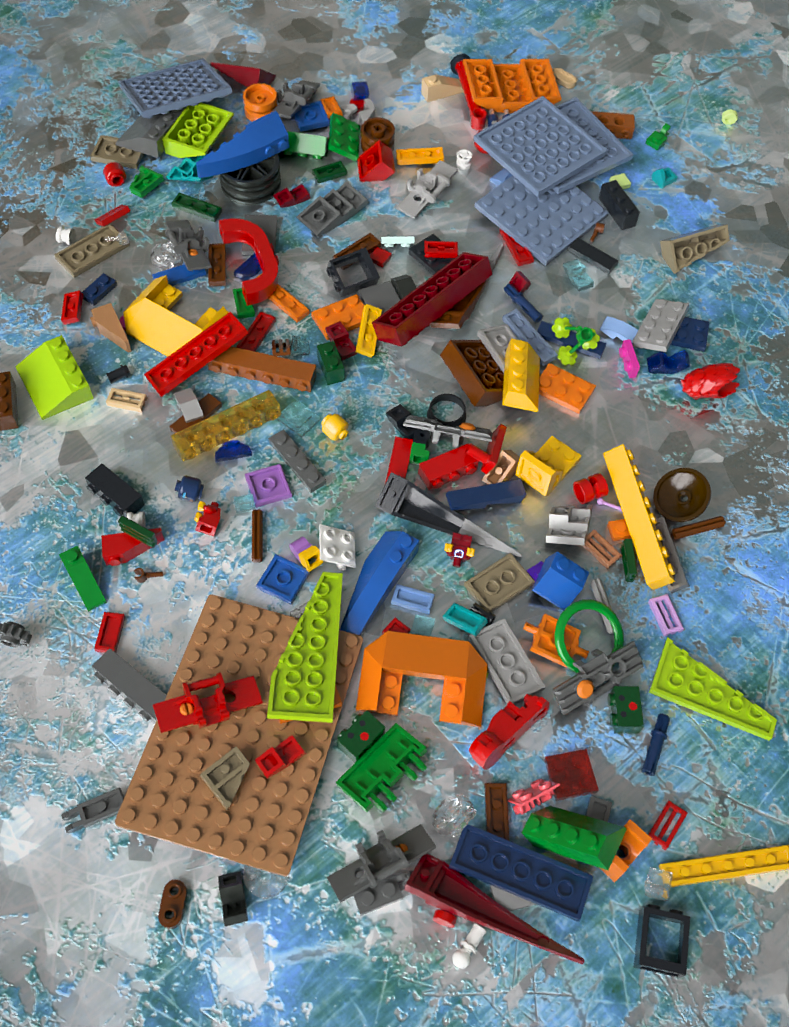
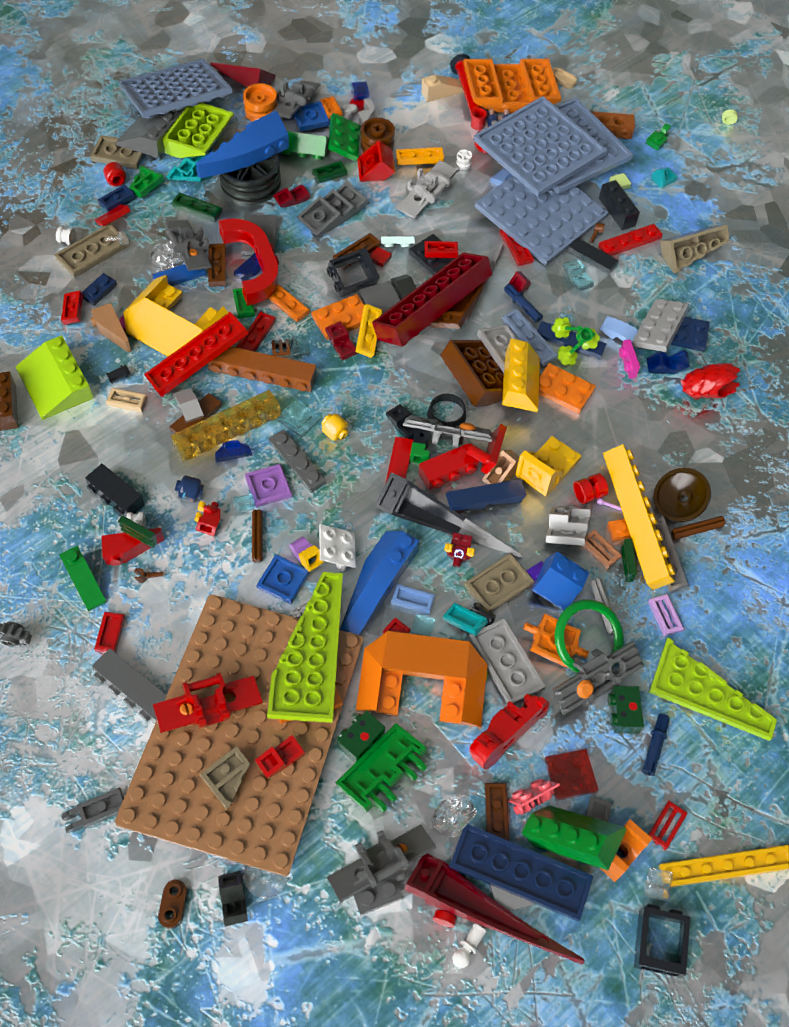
(116, 197): none -> dark blue plate
(330, 363): dark green brick -> none
(630, 240): none -> red plate

